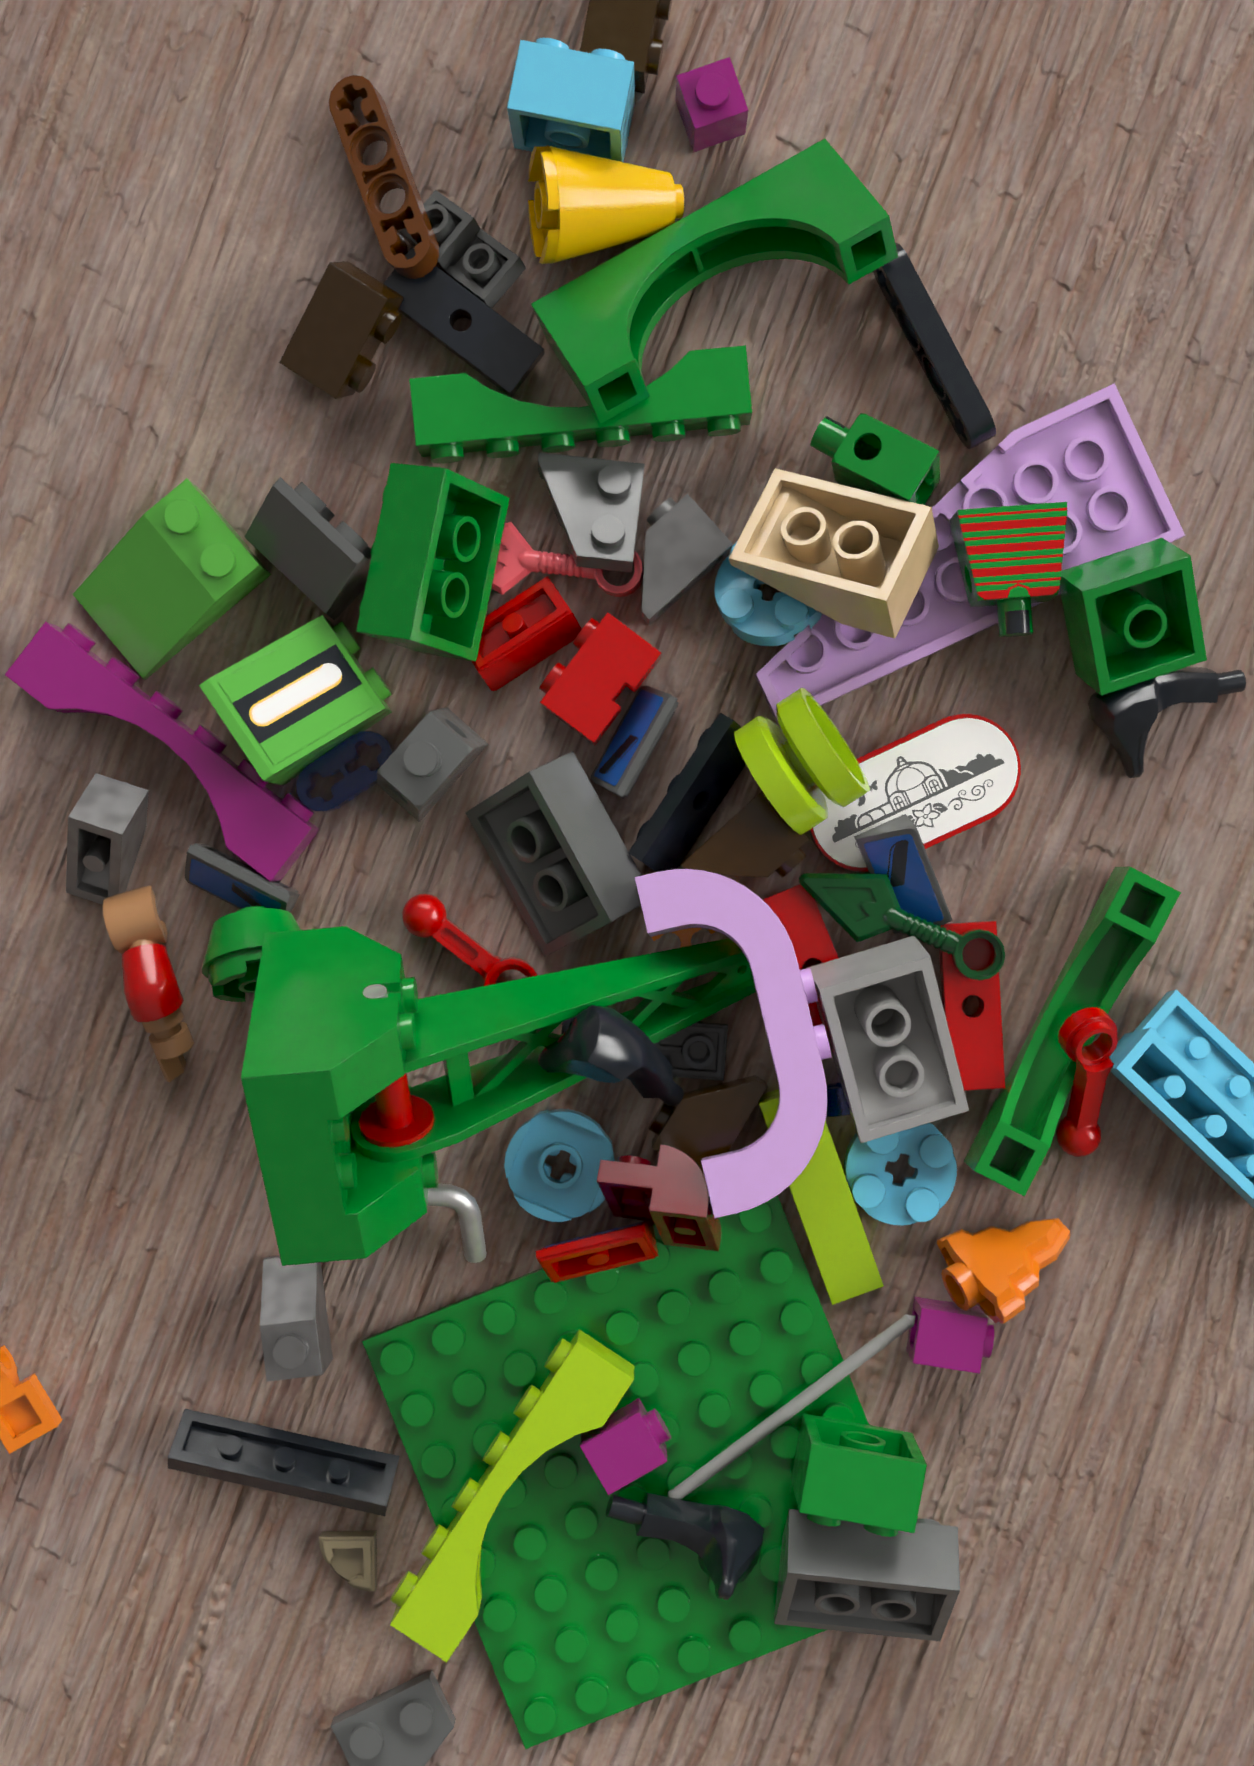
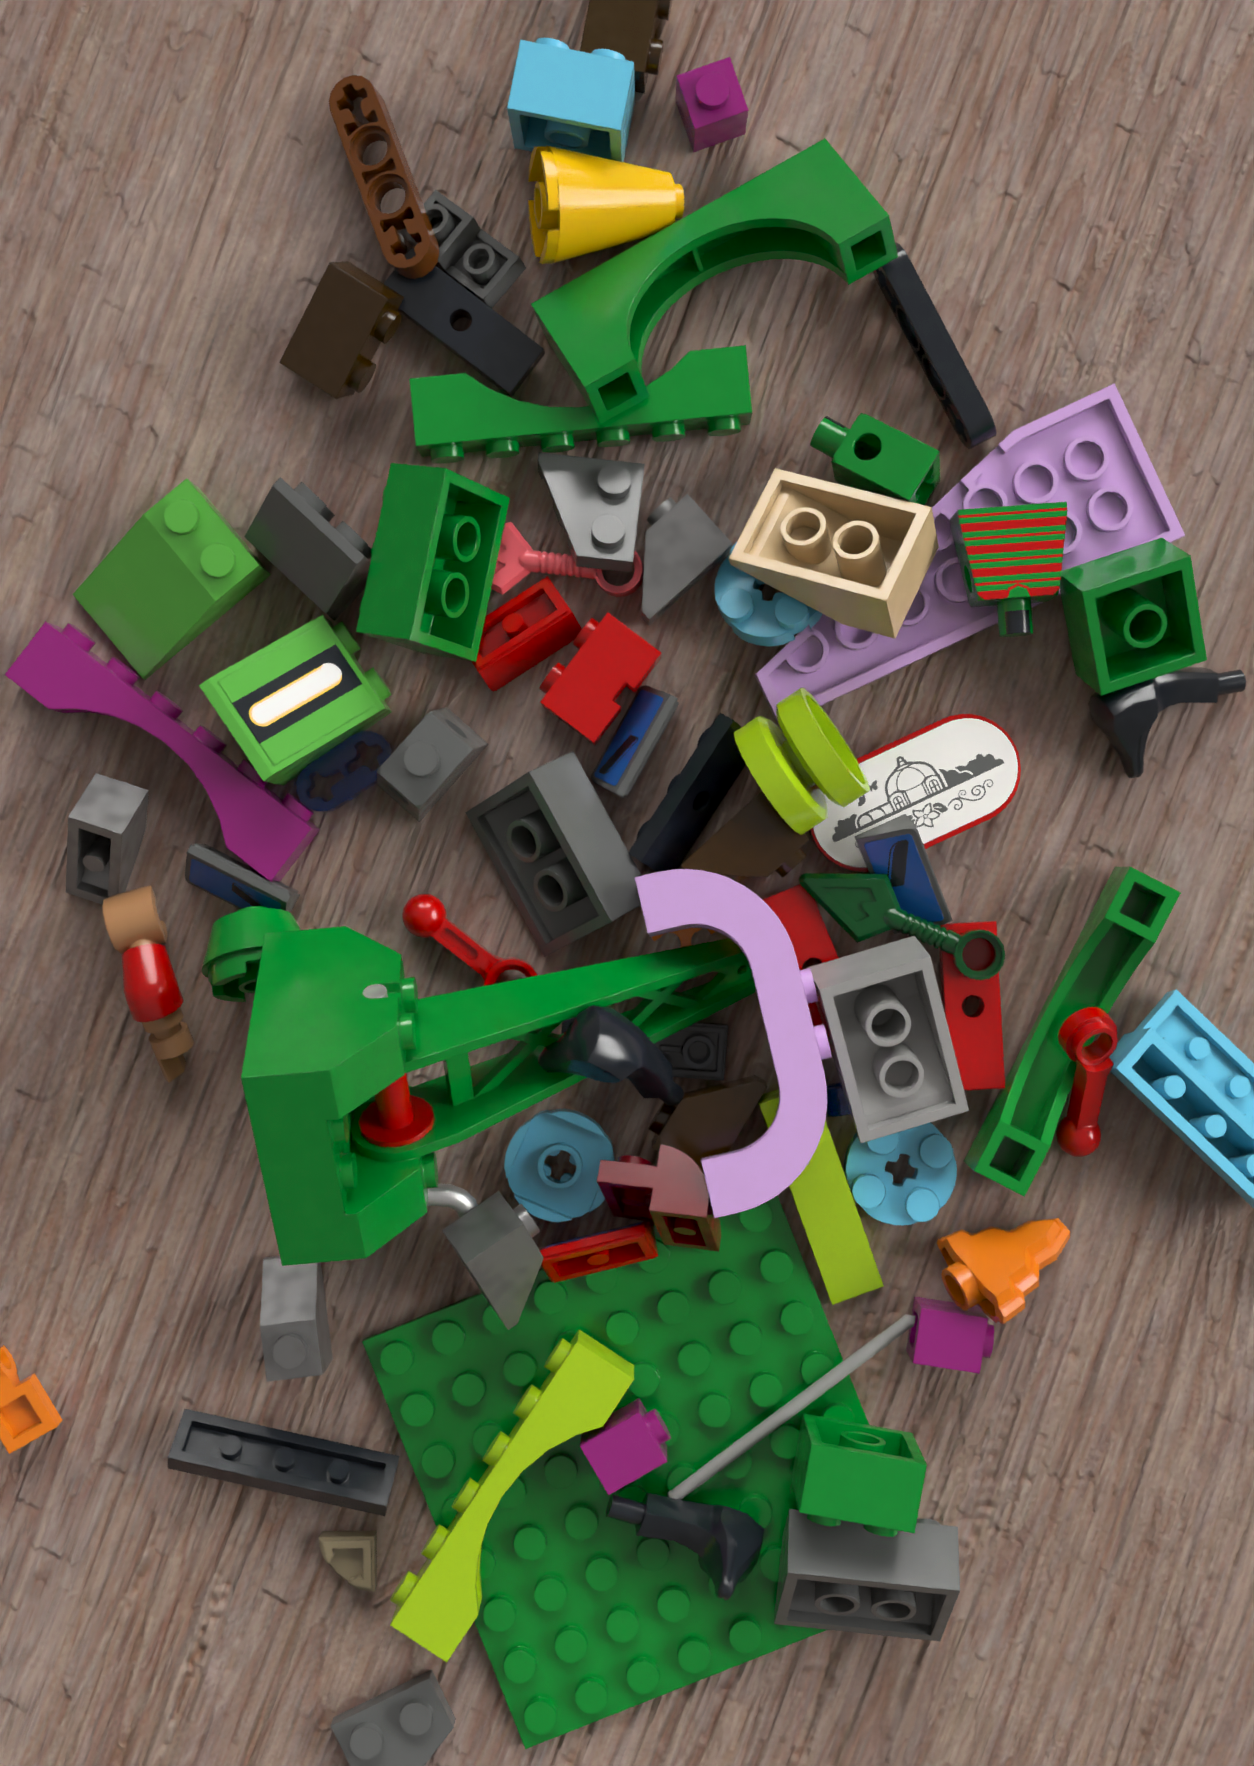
(499, 1253): none -> flat silver slope

